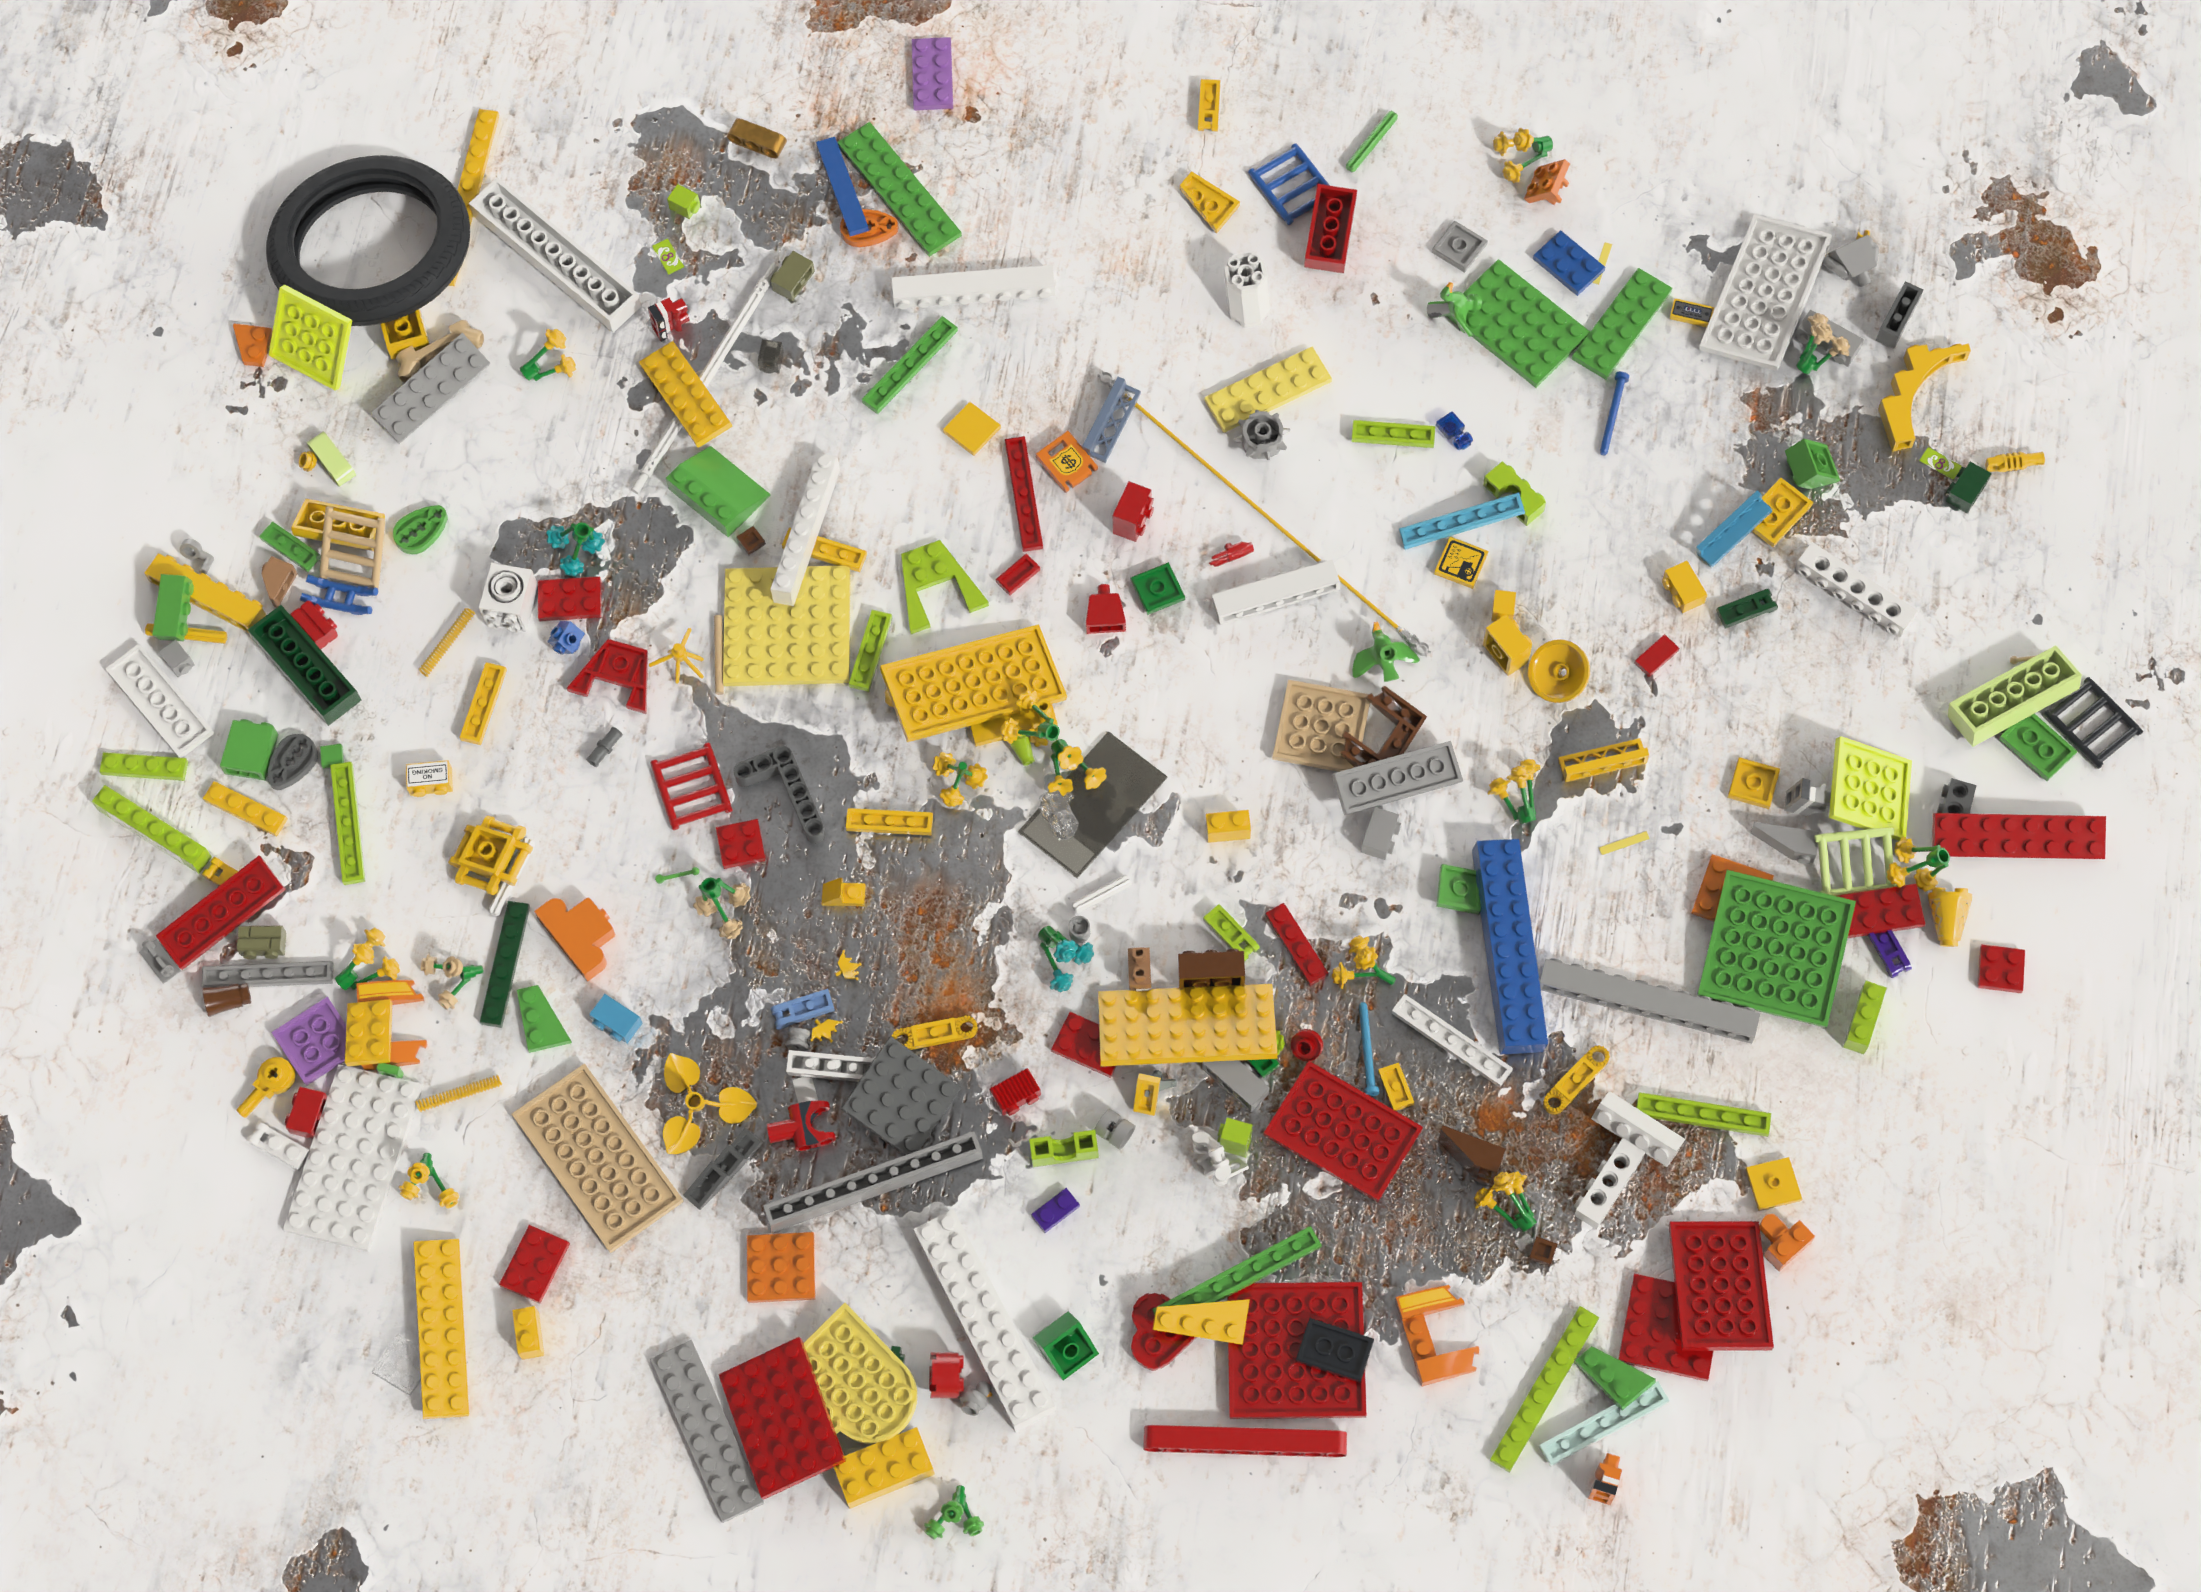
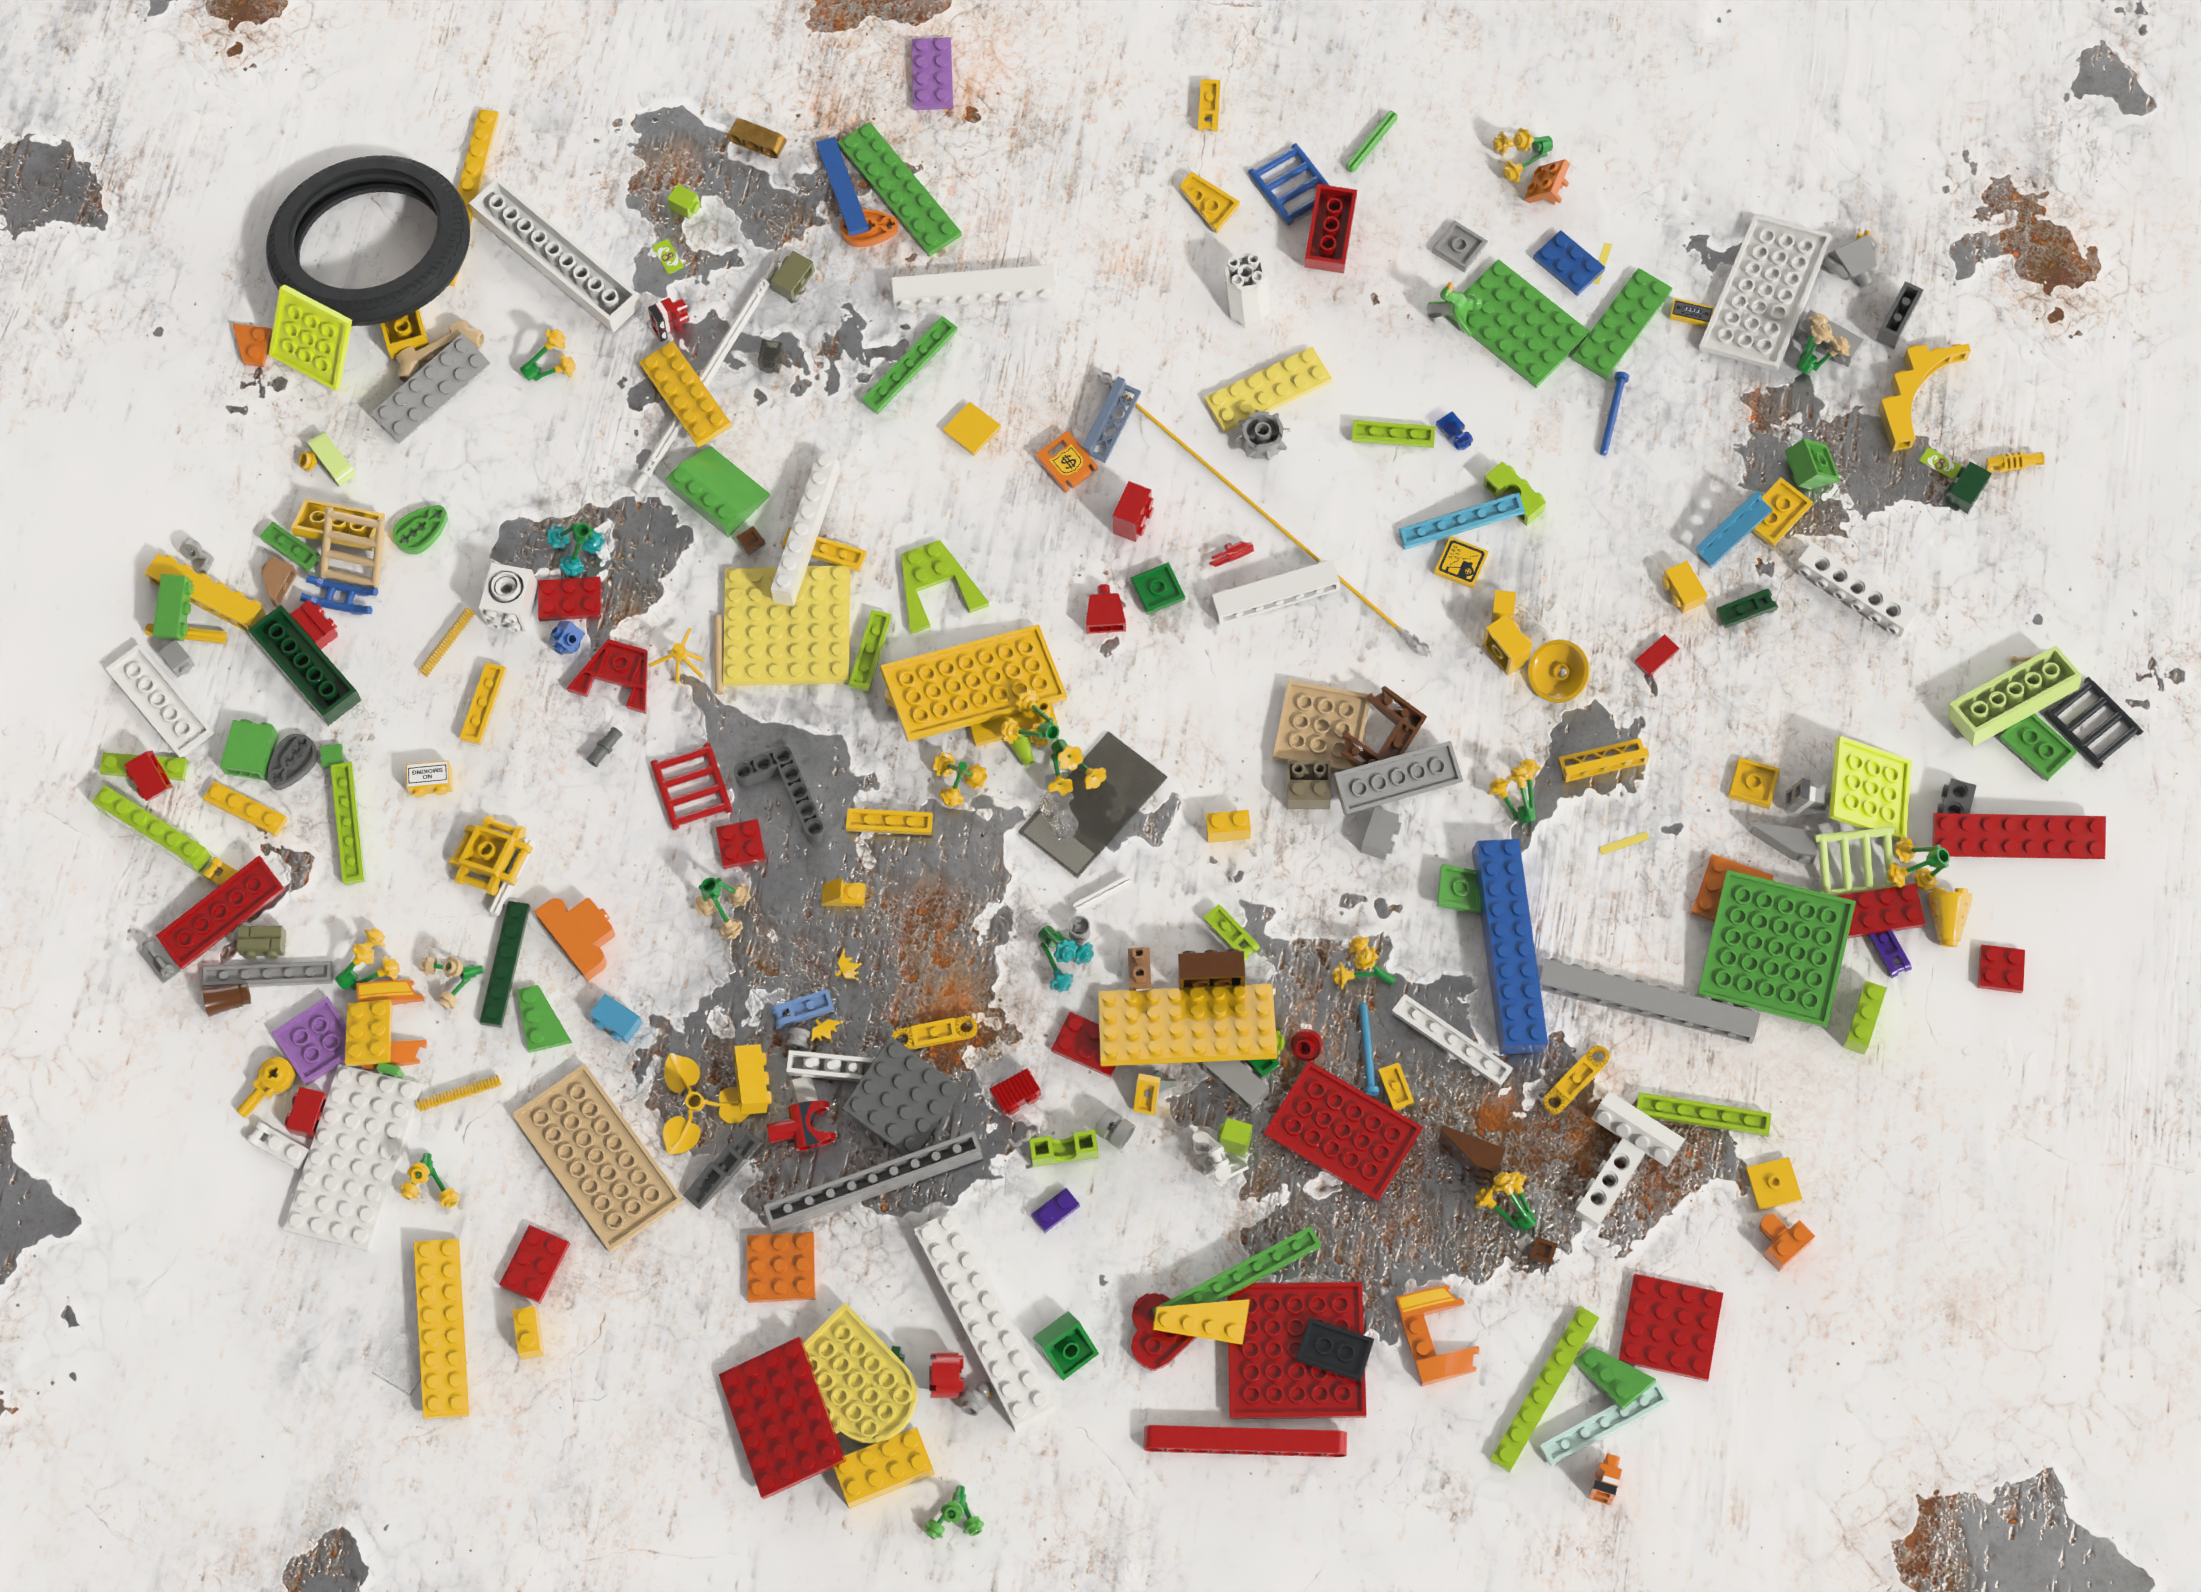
(148, 775): none -> red brick
(660, 879): bright green hinge -> none
(707, 1431): light grey plate -> none
(751, 1079): none -> yellow brick
(1018, 574): red tile -> none
(1024, 494): red tile -> none
(1296, 944): red plate -> none
(1308, 784): none -> dark tan slope
(1383, 654): bright green animal -> none
(1720, 1286): red plate -> none

